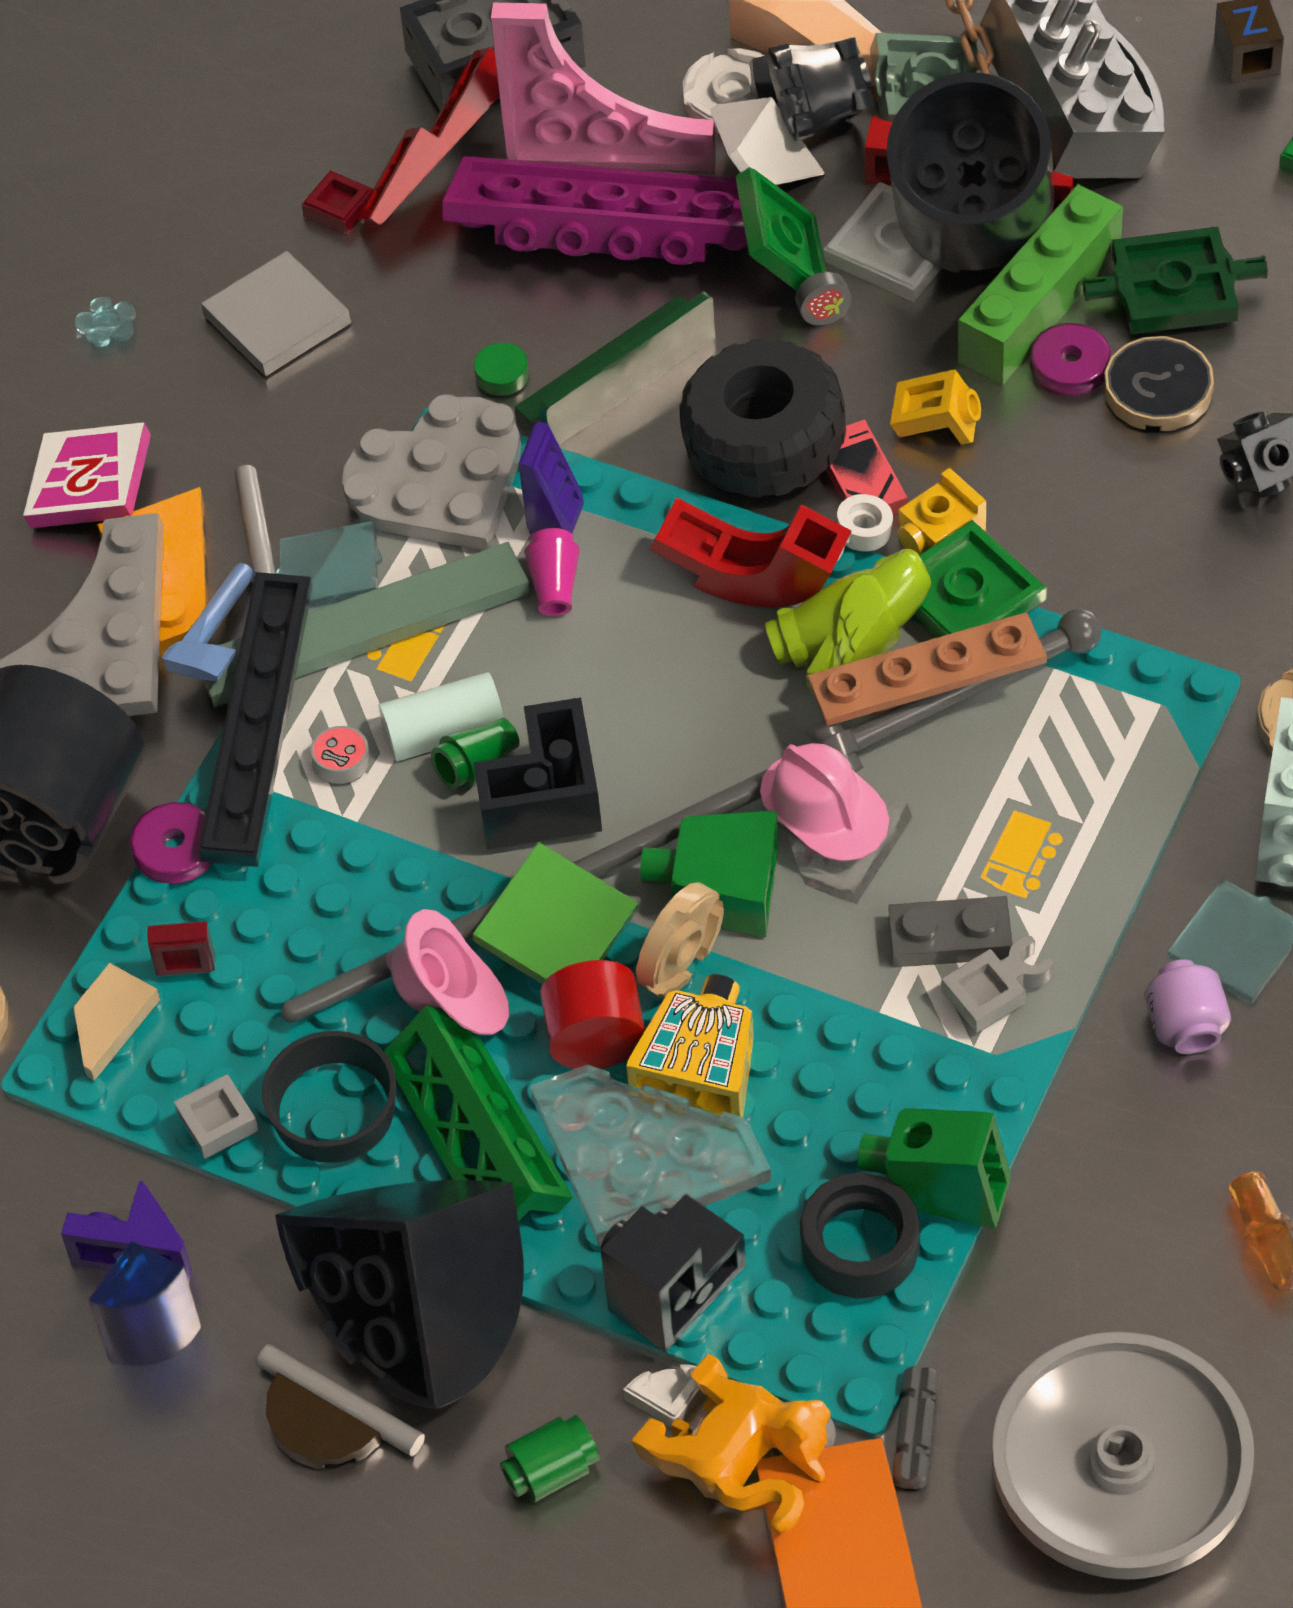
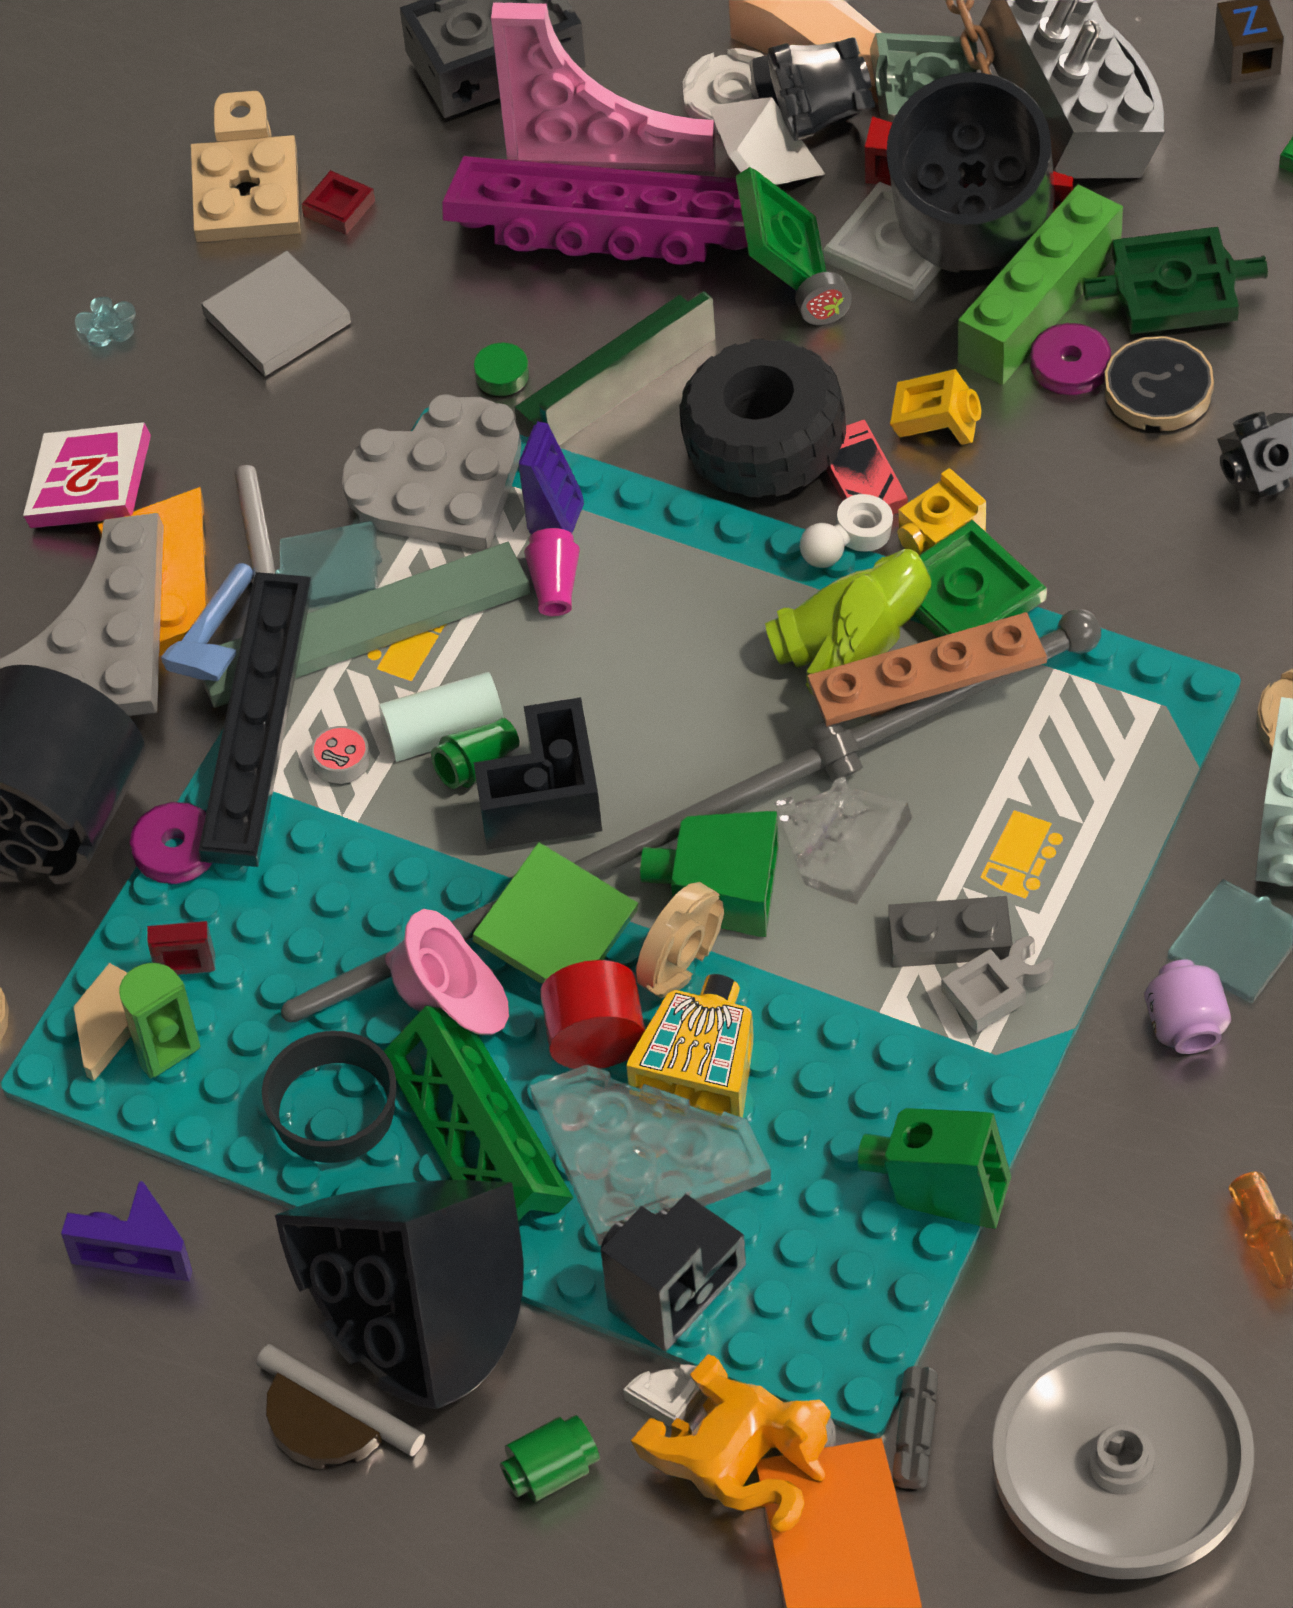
(144, 1308): clear blue brick -> none
(158, 1017): none -> bright green brick
(216, 1116): light grey plate -> none
(244, 154): none -> tan plate
(422, 150): slope -> none
(749, 565): red arch -> none
(825, 802): bright pink piece -> none
(851, 1193): black tyre -> none

